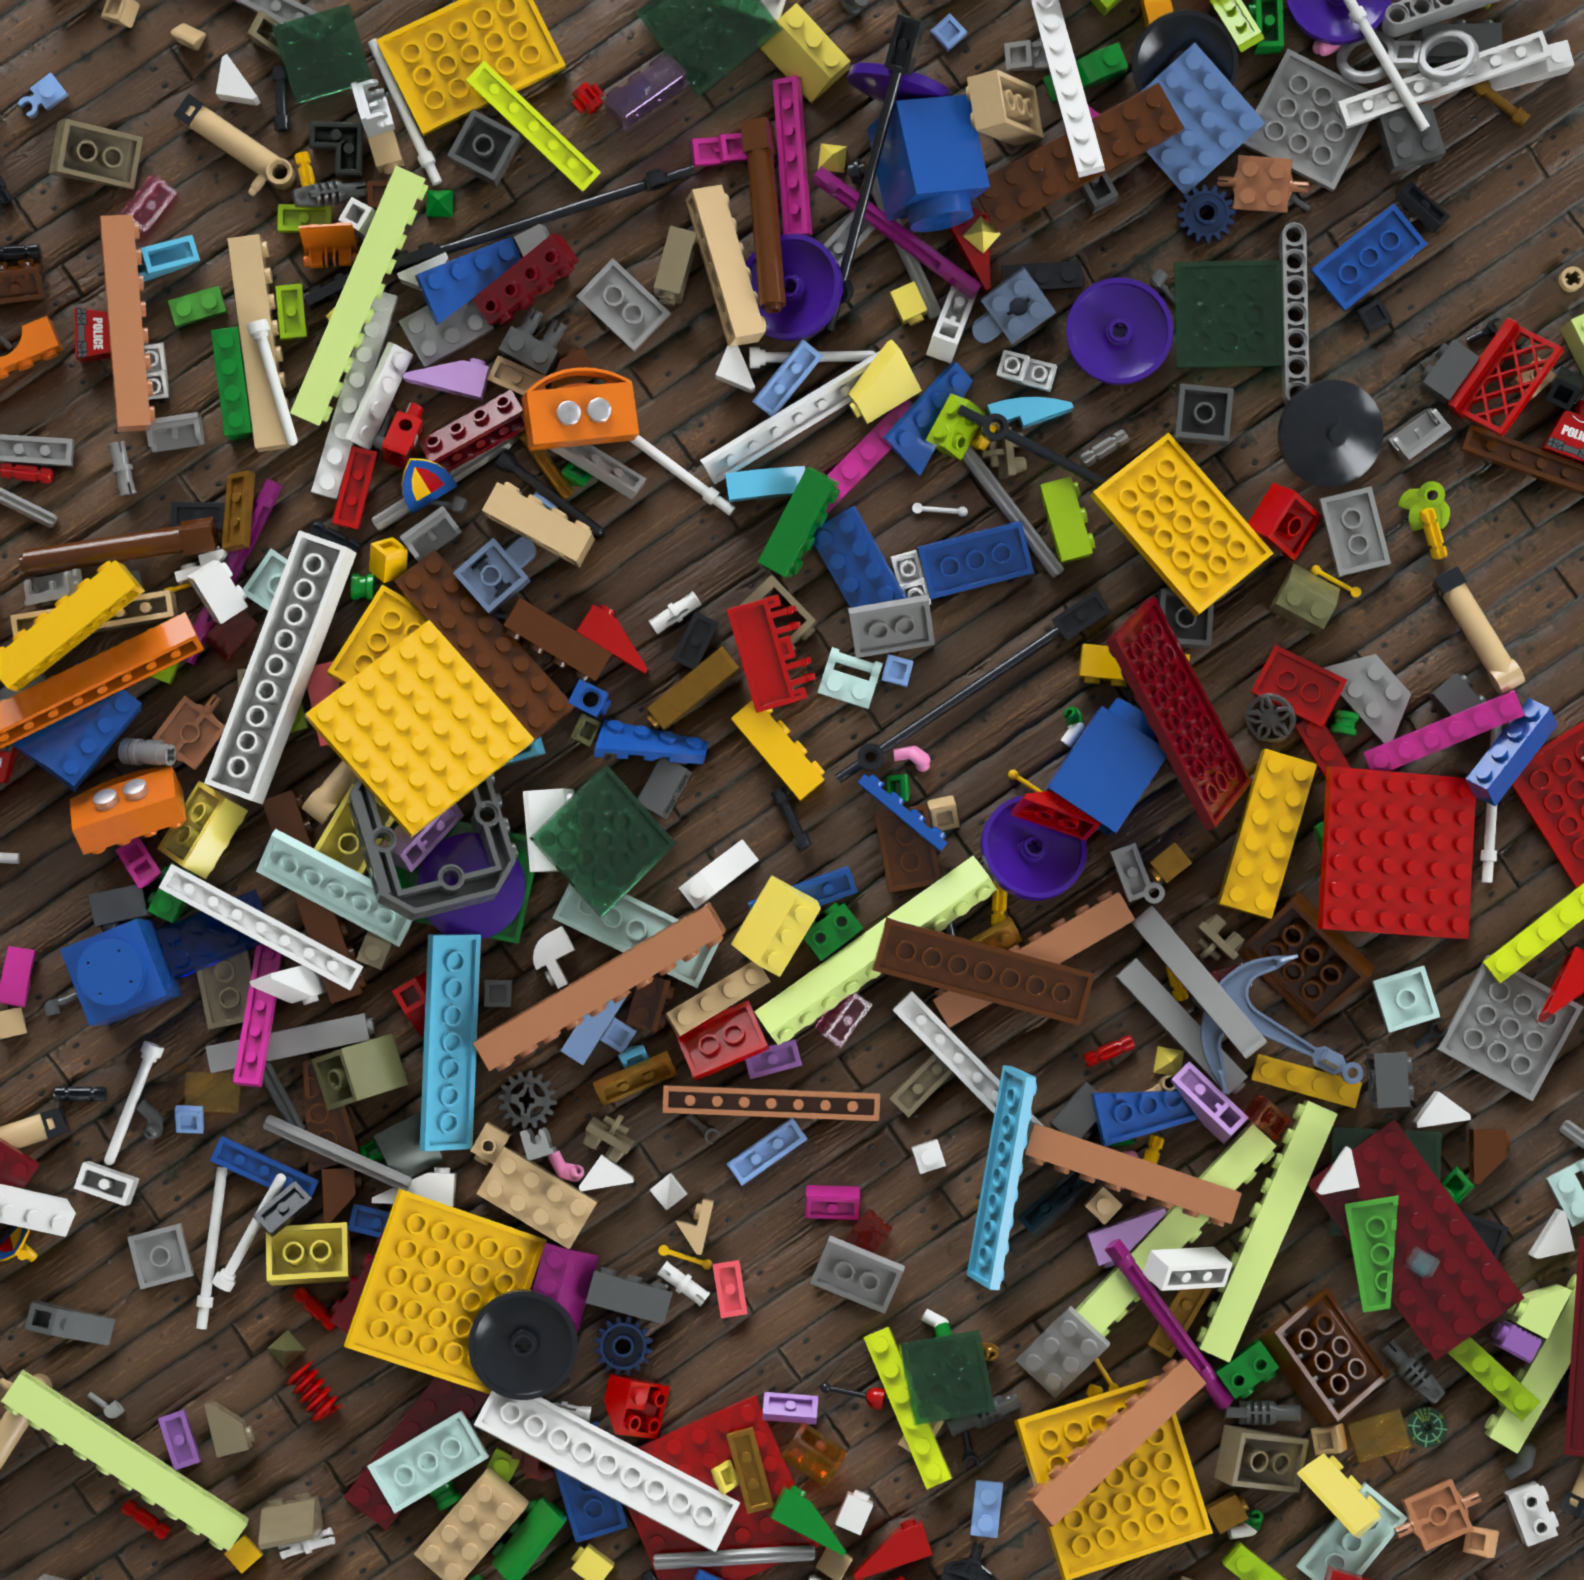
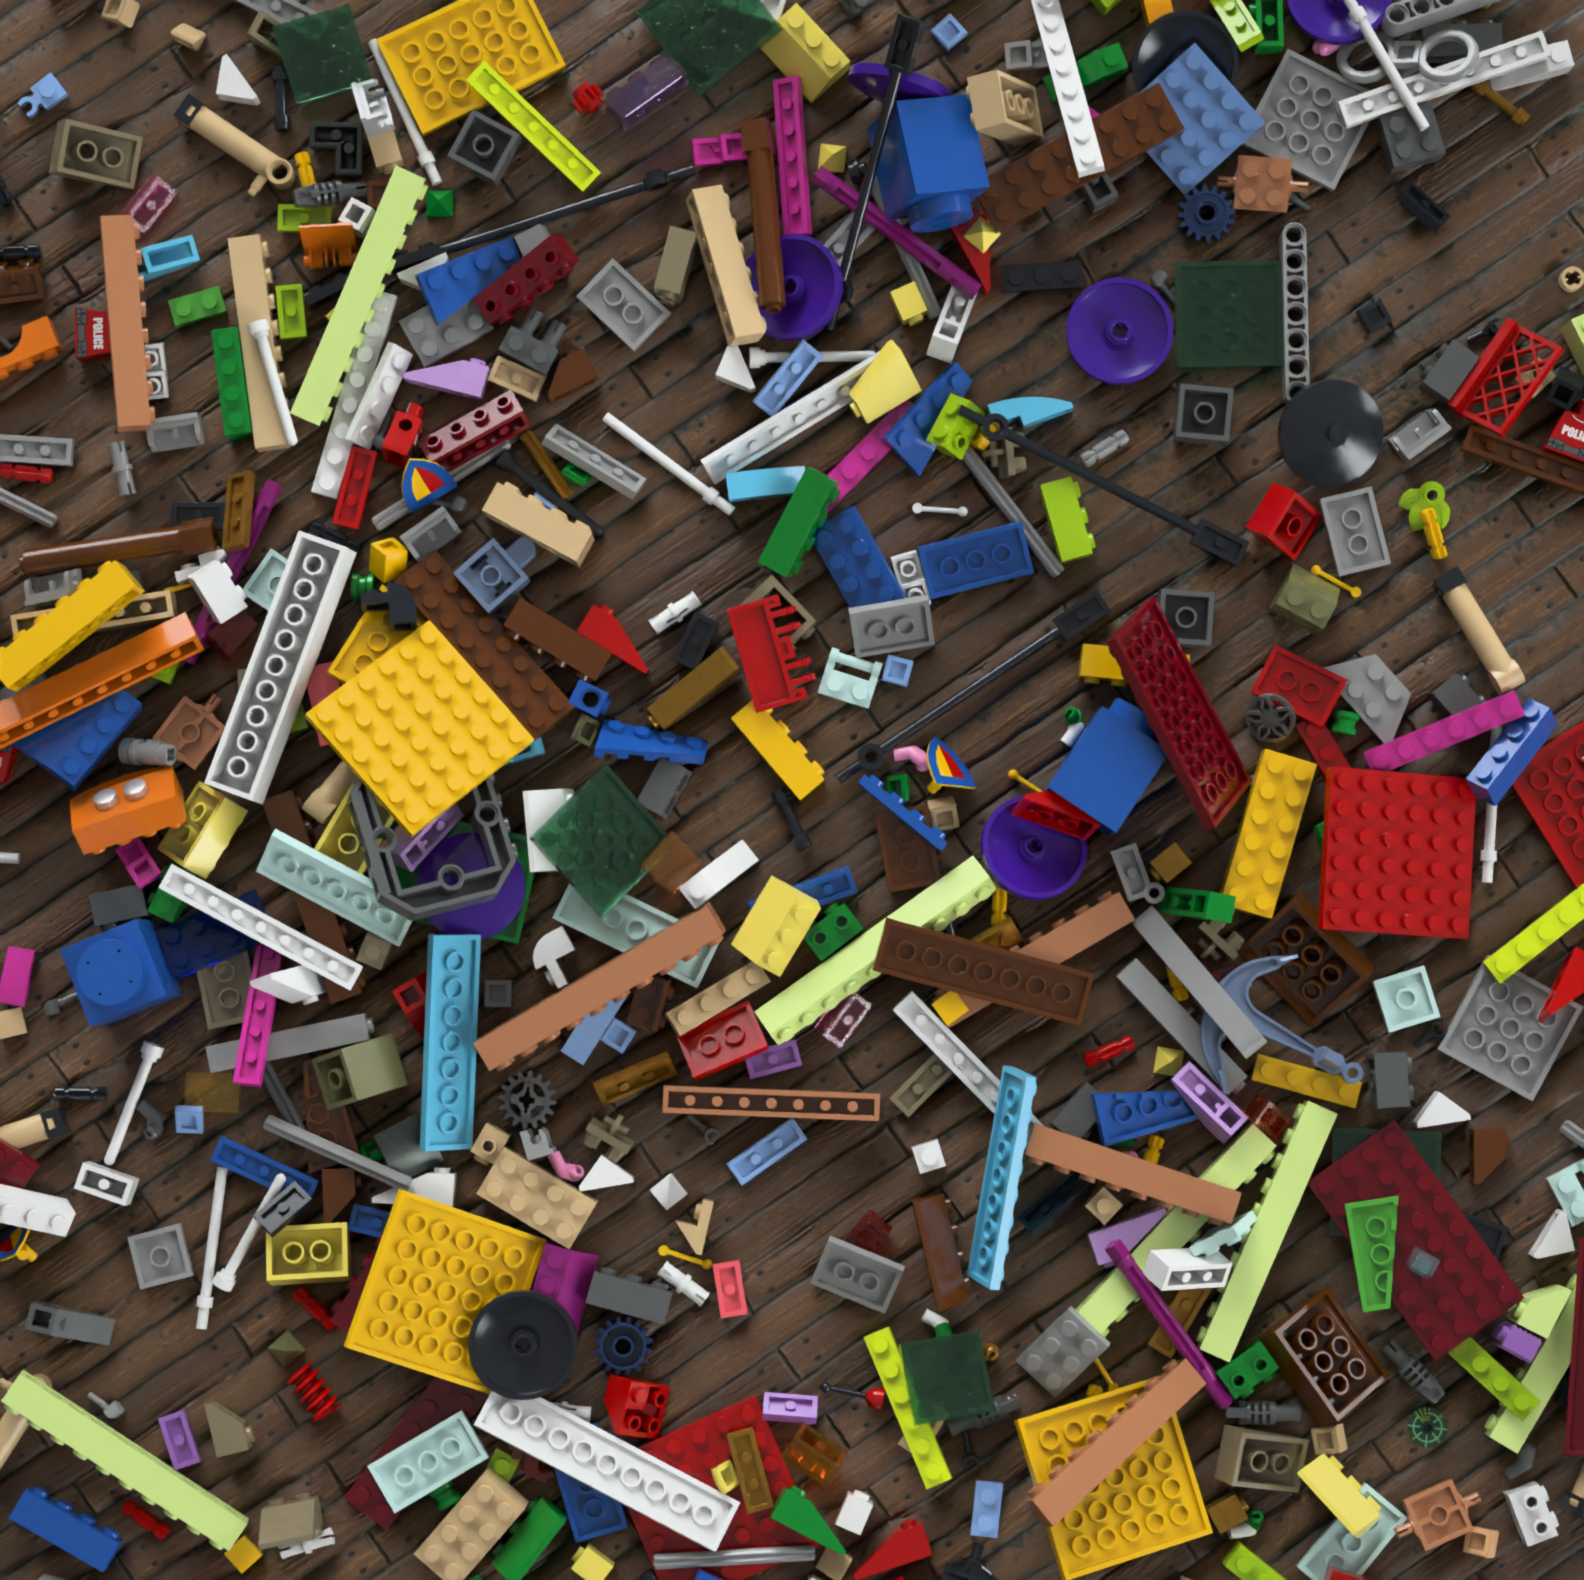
(66, 1528): none -> blue brick
(398, 603): none -> black brick
(580, 411): orange piece -> none
(633, 1055): medium azure slope -> none
(671, 863): none -> clear orange piece
(832, 1202): dark pink slope -> none
(940, 1251): none -> reddish brown slope
(946, 768): none -> shield
(950, 1007): none -> yellow tile
(1012, 308): sand blue brick -> none
(1026, 371): white slope -> none
(1161, 1085): tan hand -> none
(1181, 524): yellow plate -> none
(1197, 904): none -> green slope
(1219, 1235): none -> light aqua plate
(1341, 1175): white slope -> none
(1368, 257): blue plate -> none
(1378, 1435): clear yellow plate -> none
(1457, 1185): green slope -> none

